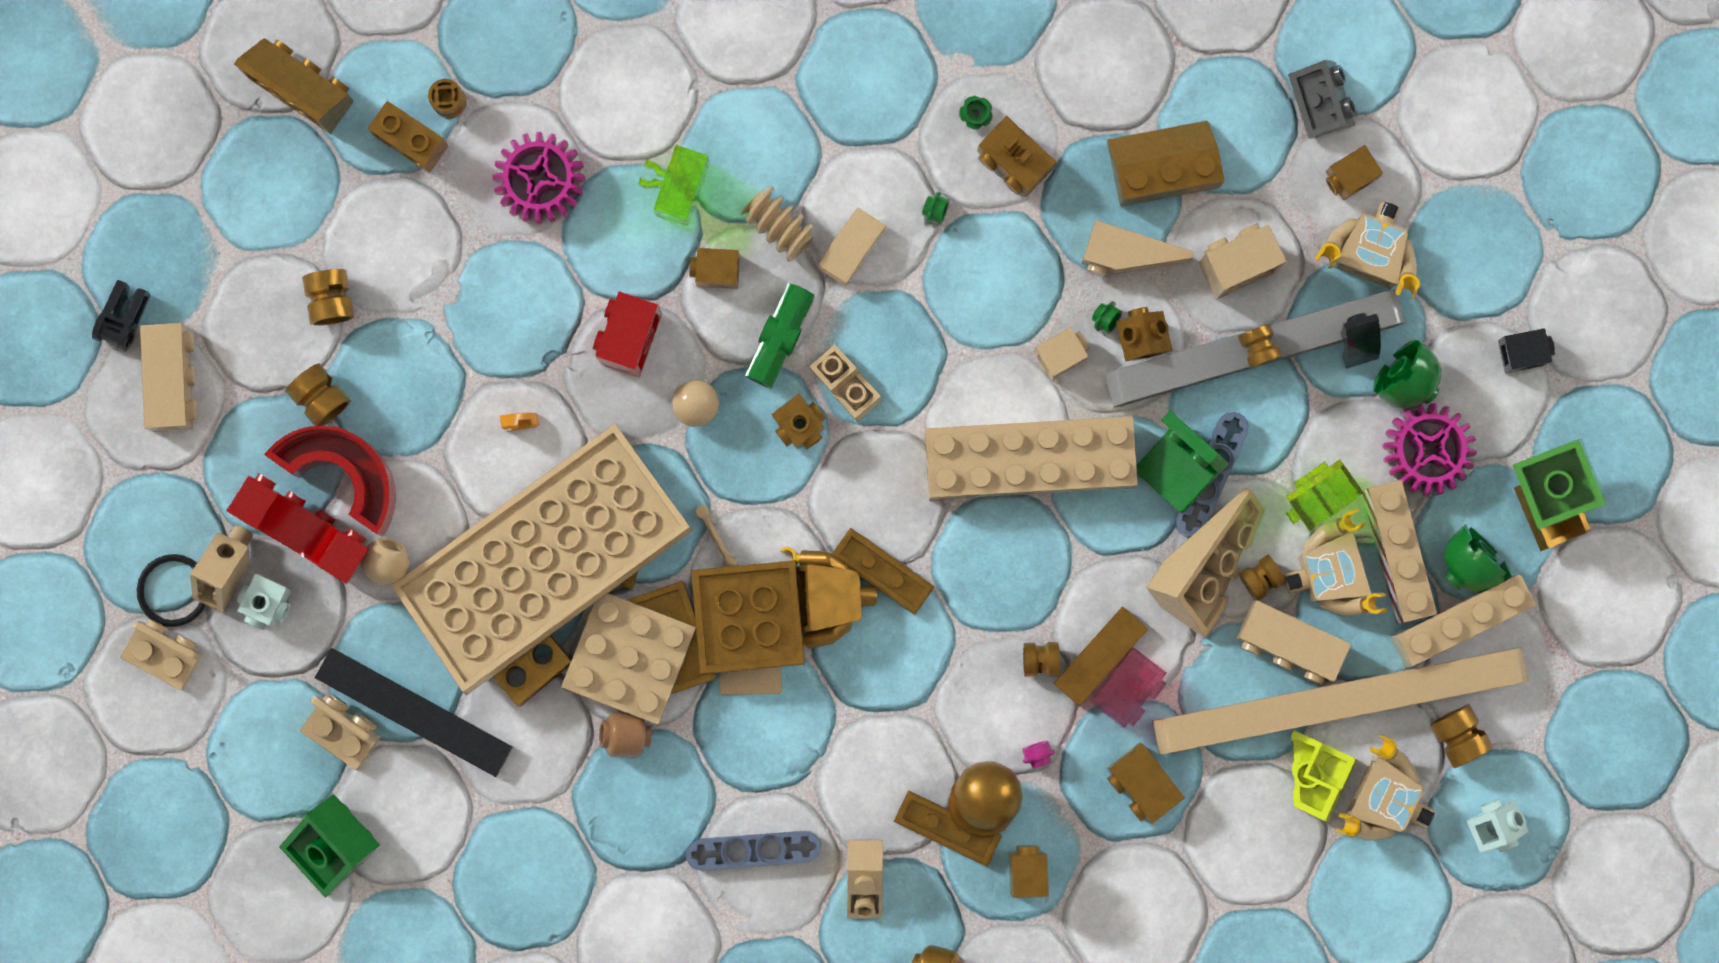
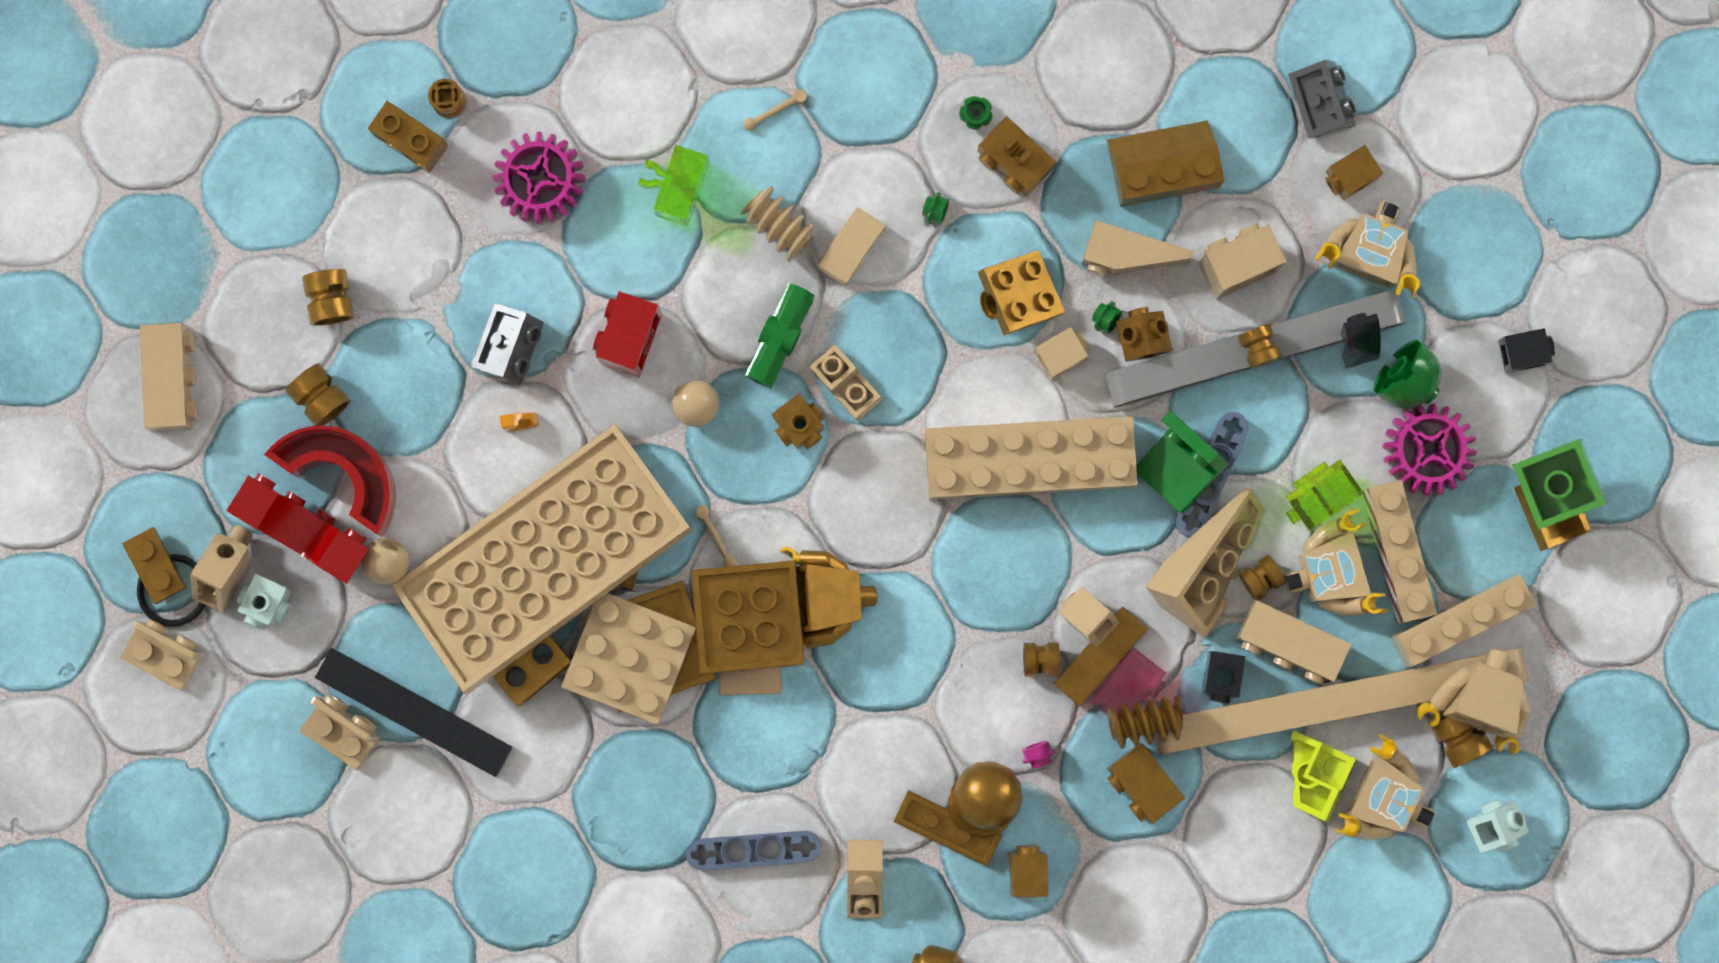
(125, 325): black piece -> none
(154, 565): none -> pearl gold plate
(296, 83): pearl gold slope -> none
(329, 845): green slope -> none
(507, 343): none -> bracket
(624, 735): medium nougat head -> none
(715, 268): pearl gold brick -> none
(799, 97): none -> tan hinge
(883, 571): pearl gold tile -> none
(1019, 293): none -> pearl gold plate
(1088, 616): none -> tan brick
(1146, 721): none -> pearl gold piece
(1234, 665): none -> black brick
(1473, 562): green cylinder -> none
(1484, 699): none -> tan torso

